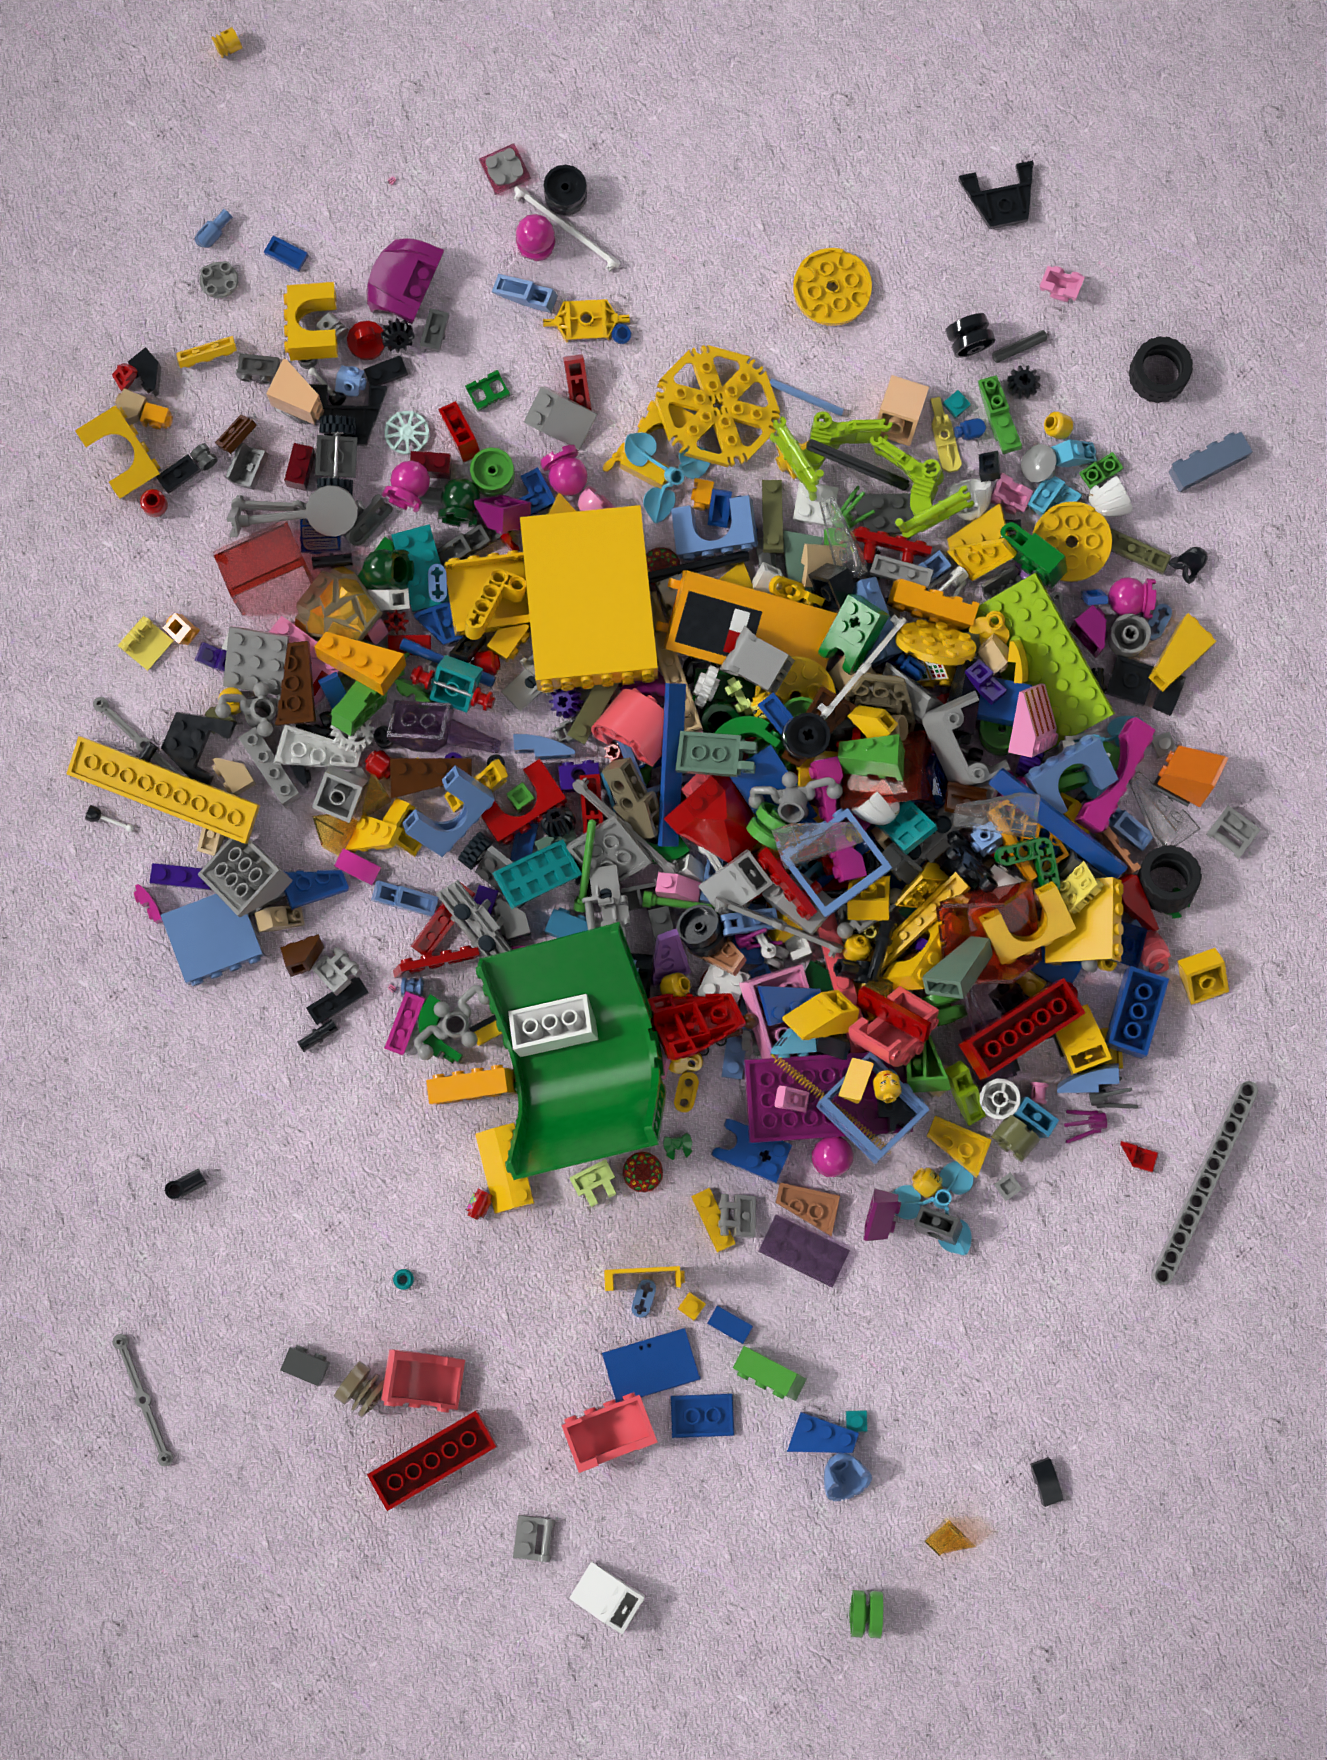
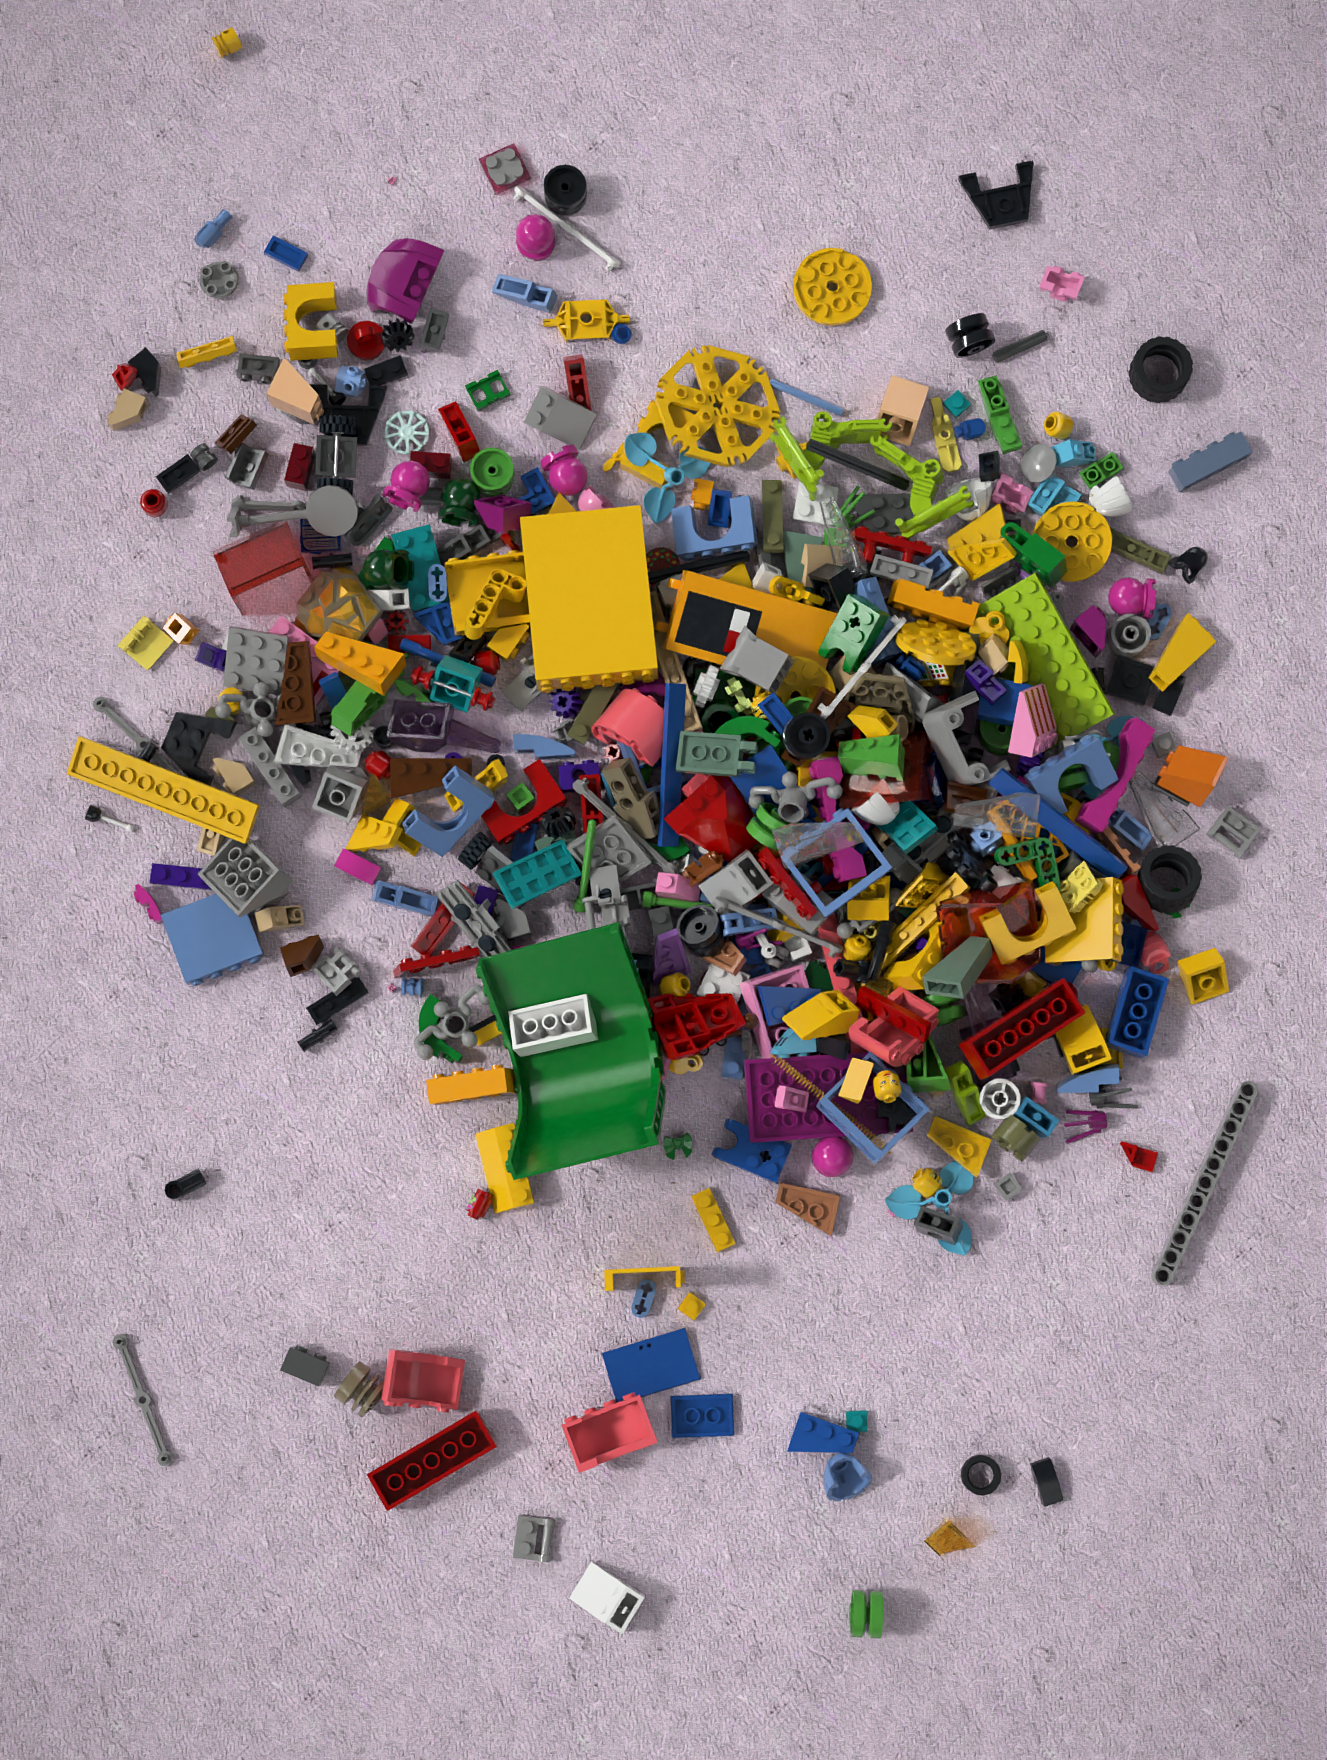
(114, 422): yellow arch -> none
(156, 416): light orange brick -> none
(314, 886): blue wing -> none
(333, 832): clear yellow slope -> none
(396, 1279): teal plate -> none
(404, 1023): dark pink plate -> none
(564, 924): dark azure brick -> none
(592, 1178): yellowish green plate -> none
(642, 1172): tile -> none
(685, 1092): yellow plate -> none
(710, 862): none -> dark orange hinge
(730, 1324): blue tile -> none
(744, 1216): light grey plate -> none
(769, 1374): bright green wedge -> none
(803, 1251): clear purple plate -> none
(880, 1215): magenta slope -> none
(996, 1475): none -> black tyre
(1016, 382): black gear -> none
(1094, 597): blue tile -> none

